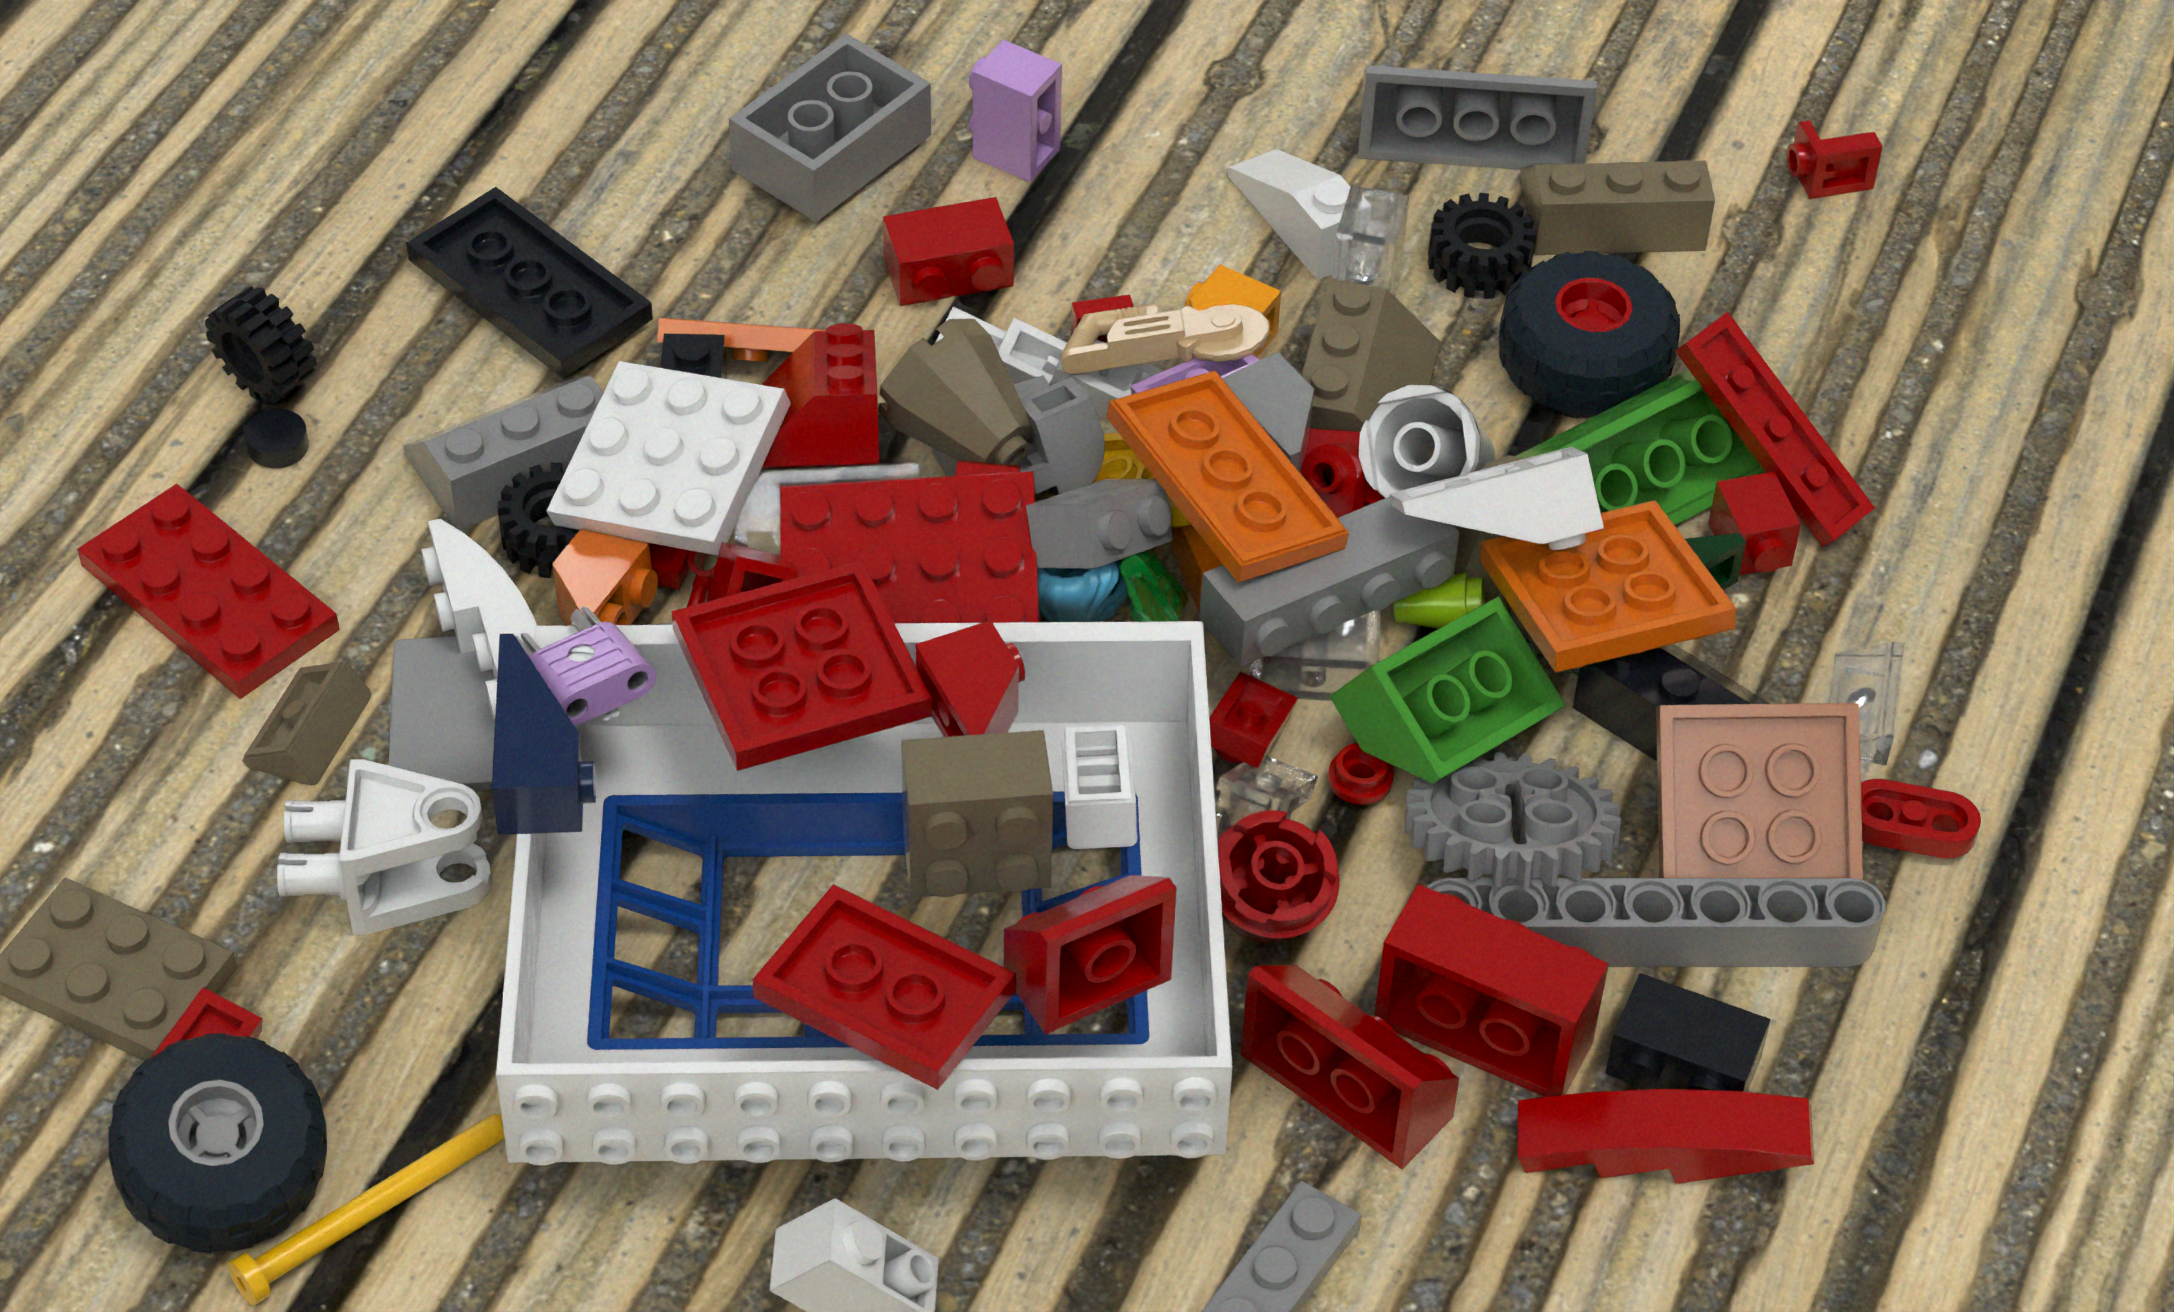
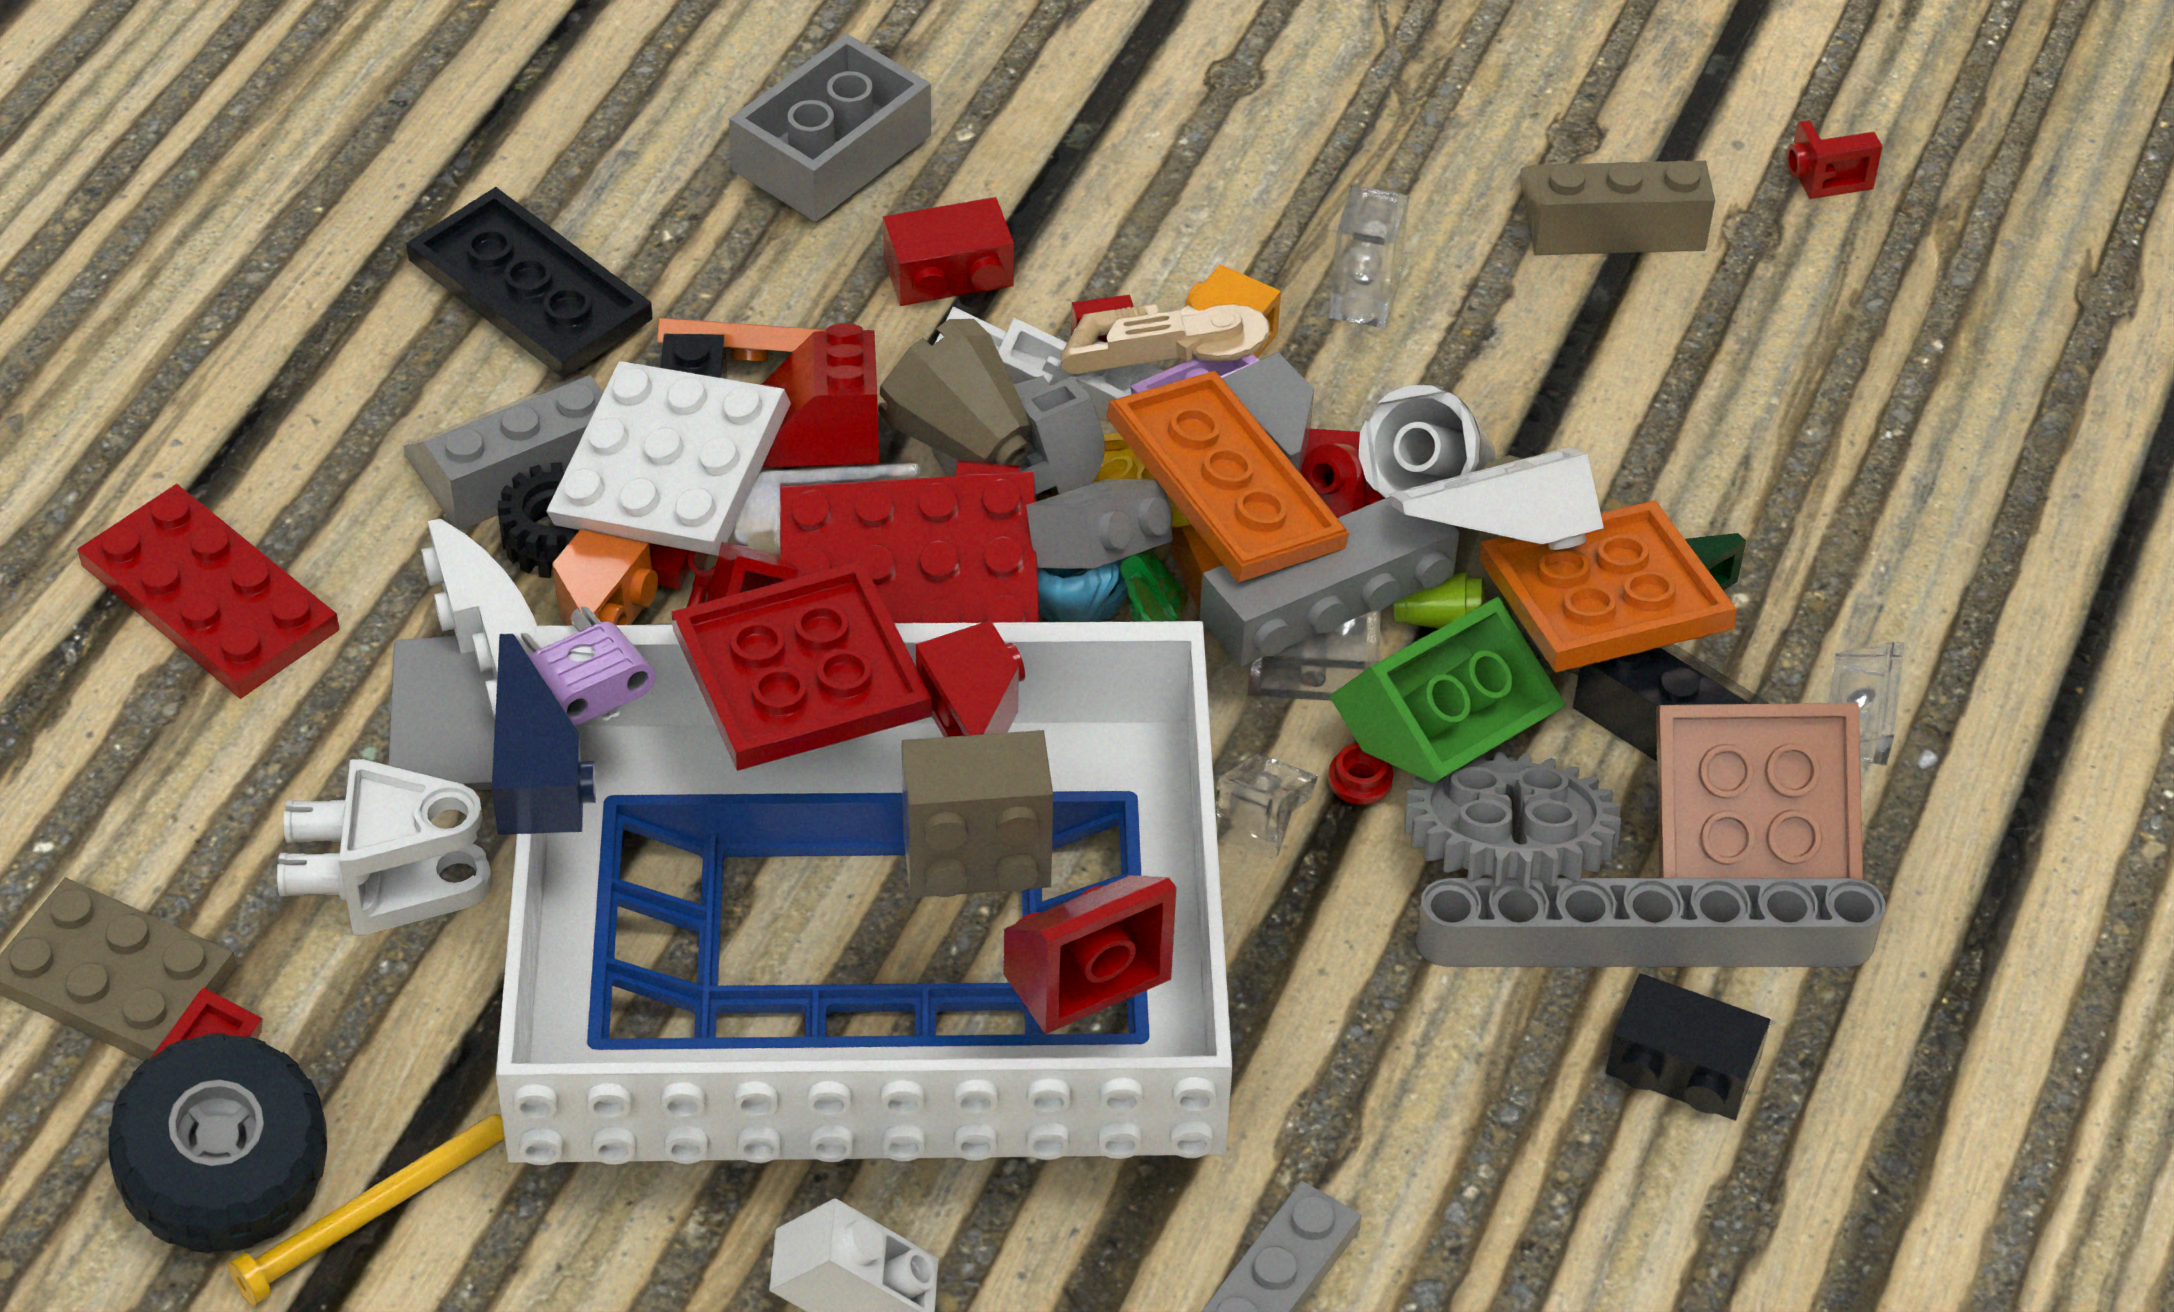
(260, 344): black tyre -> none
(276, 438): black tile -> none
(309, 723): dark tan slope -> none
(884, 986): red plate -> none
(1016, 110): lavender brick -> none
(1100, 789): white slope -> none
(1249, 720): red plate -> none
(1275, 877): red cone -> none
(1298, 202): white slope -> none
(1345, 1062): red slope -> none
(1361, 352): dark tan slope -> none
(1474, 118): light grey slope -> none
(1481, 223): black tyre -> none
(1490, 992): red brick -> none
(1587, 332): black wheel -> none
(1659, 447): bright green slope -> none
(1659, 1129): red slope -> none
(1761, 515): red brick -> none
(1775, 429): red plate -> none
(1918, 819): red plate -> none

